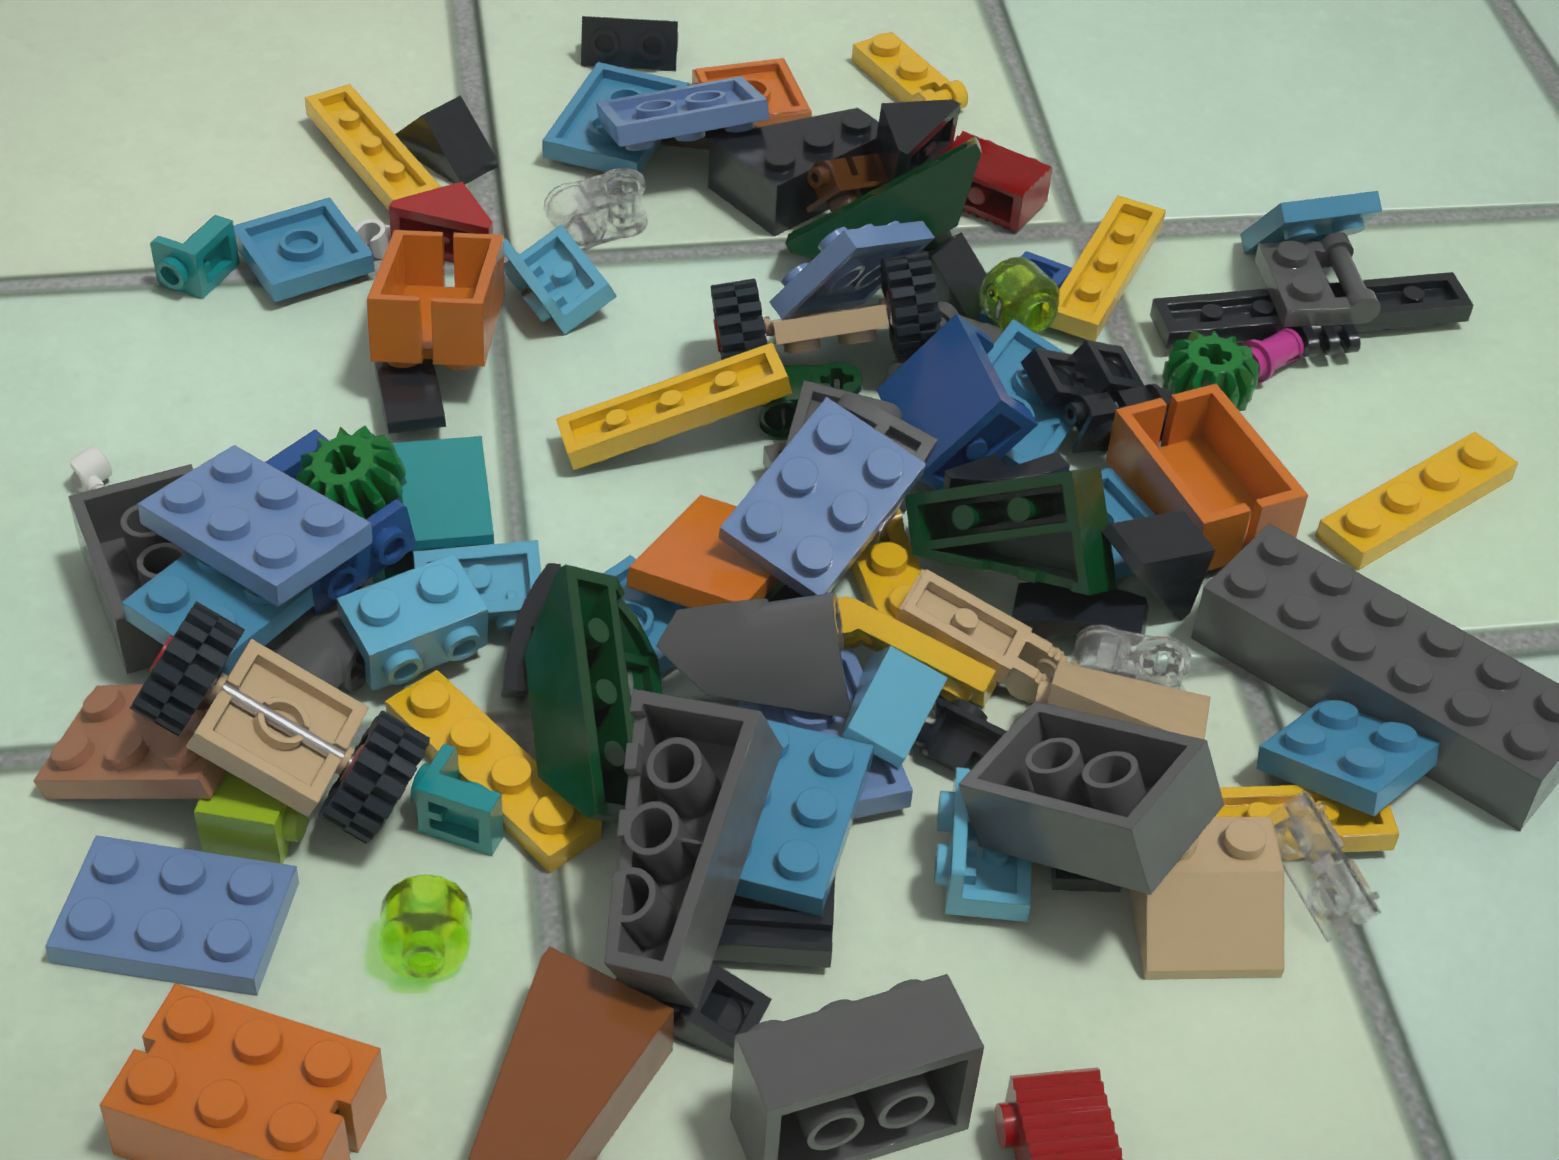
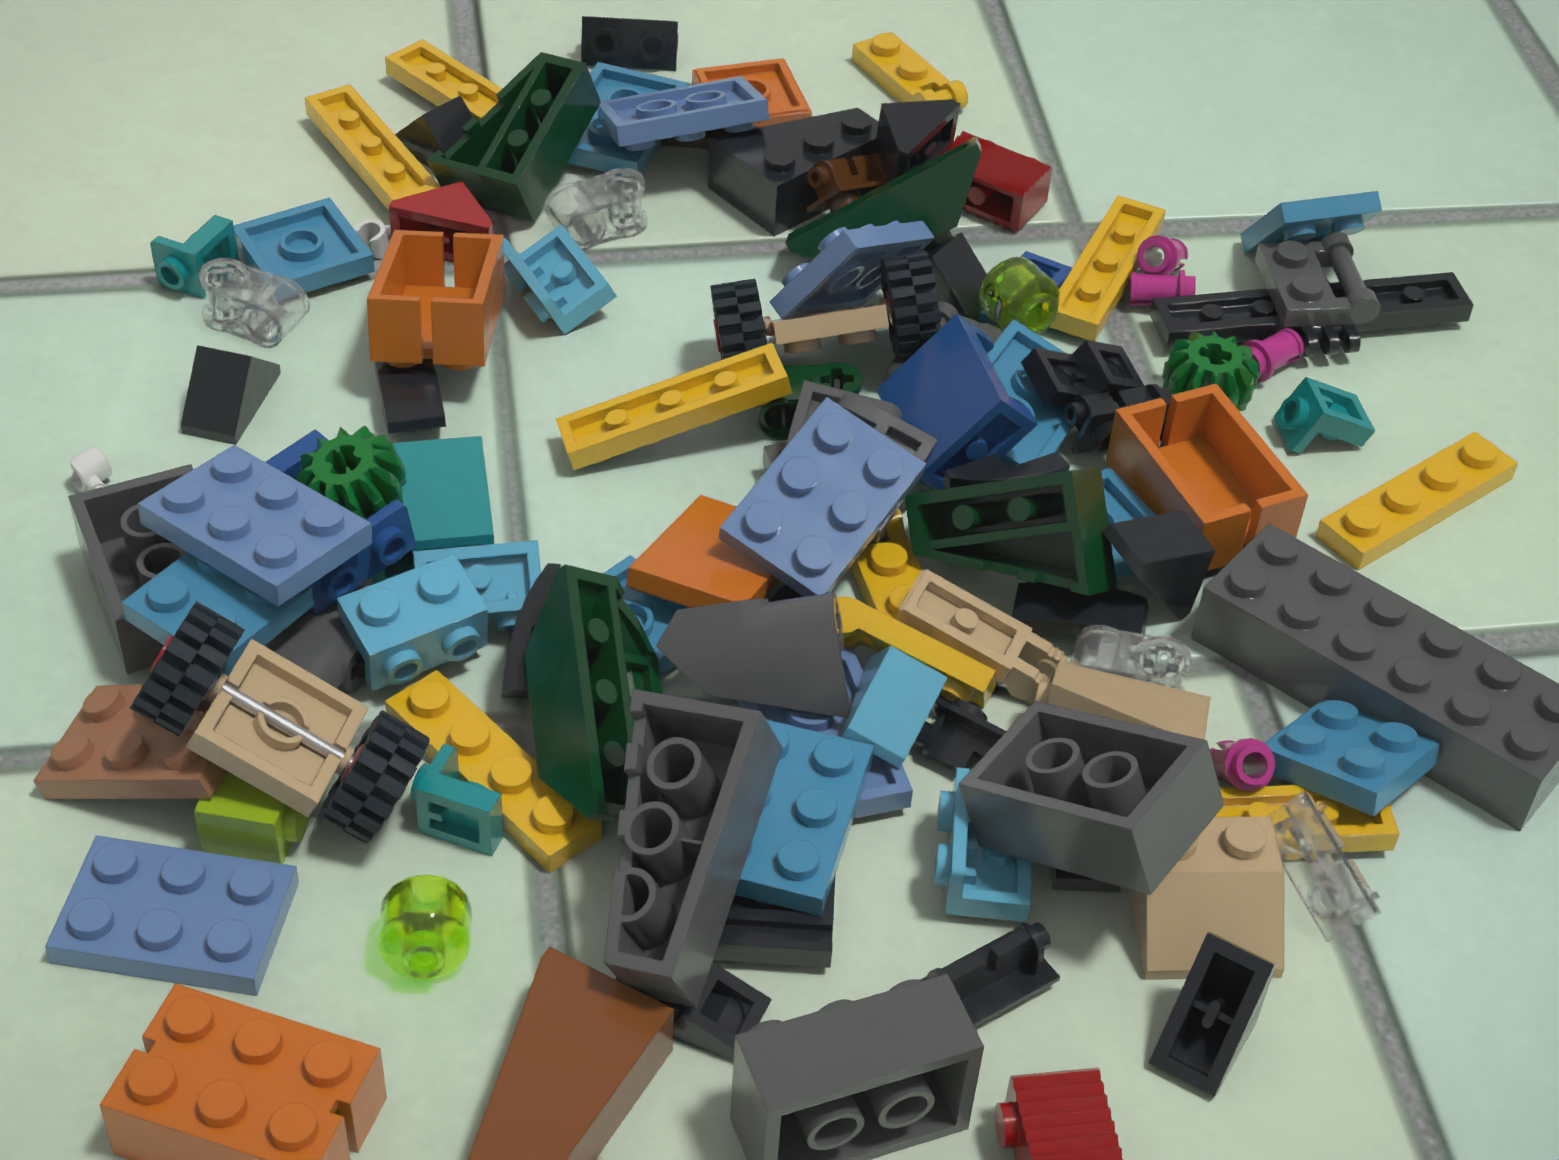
(225, 393): none -> black slope
(252, 306): none -> clear piece
(441, 77): none -> yellow plate
(525, 139): none -> dark green wedge
(1001, 972): none -> black hinge
(1149, 286): none -> dark pink pin
(1151, 260): none -> dark pink pin
(1213, 1014): none -> black slope
(1243, 763): none -> dark pink pin
(1321, 410): none -> teal bracket

